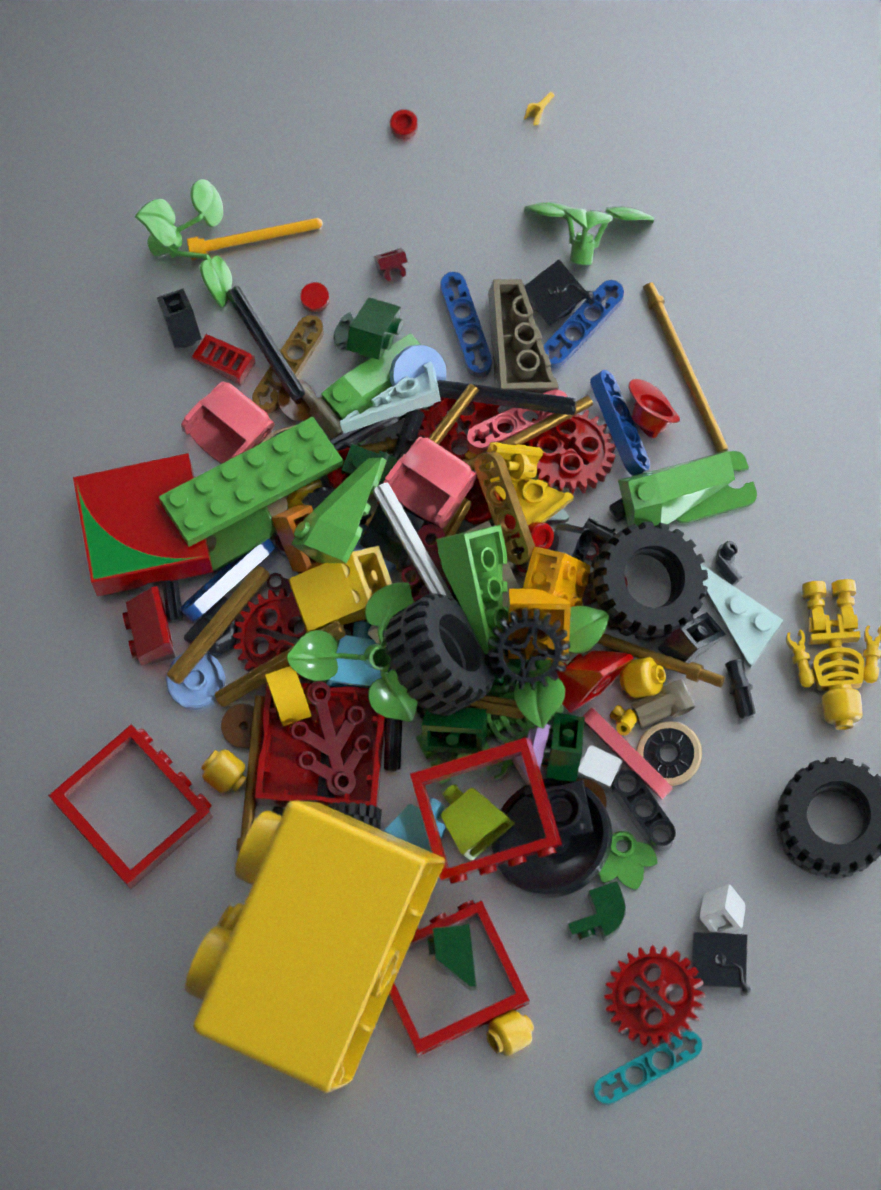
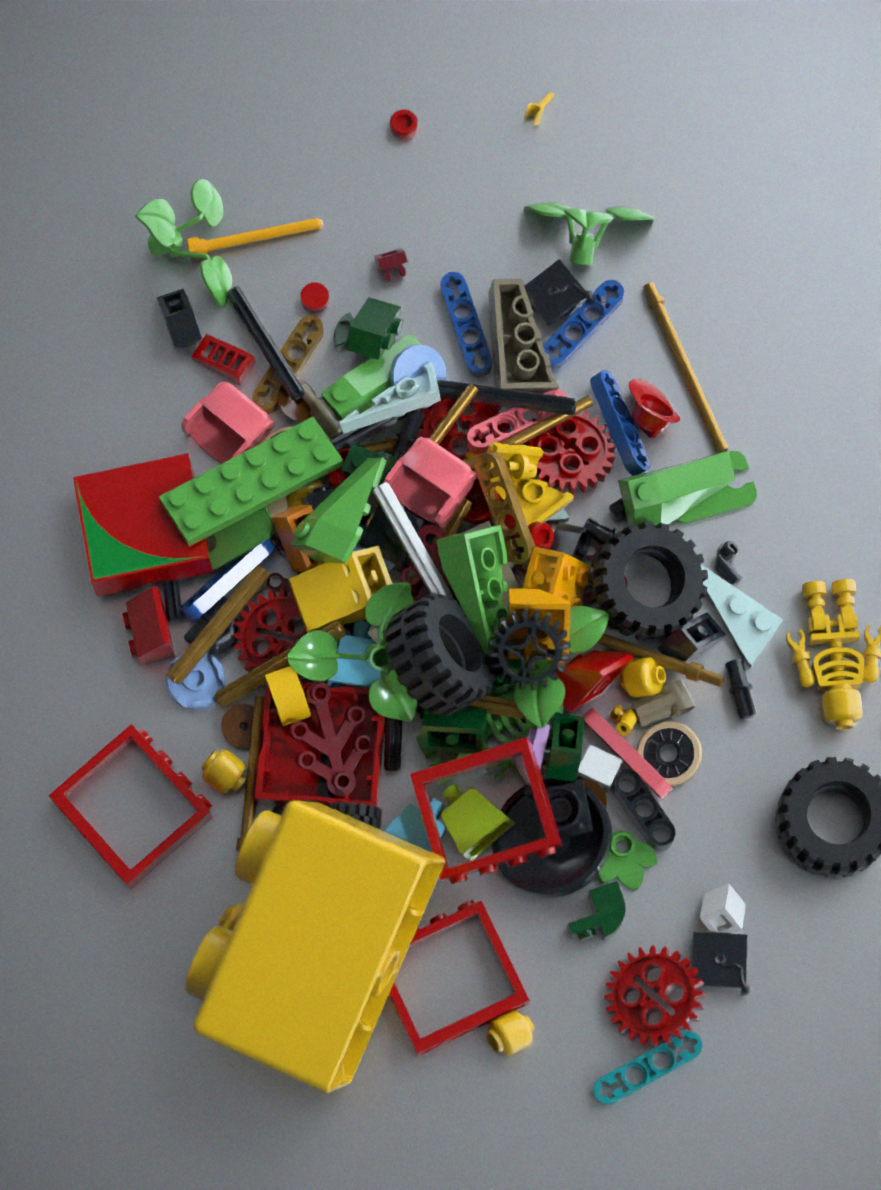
(454, 953): dark green slope -> none

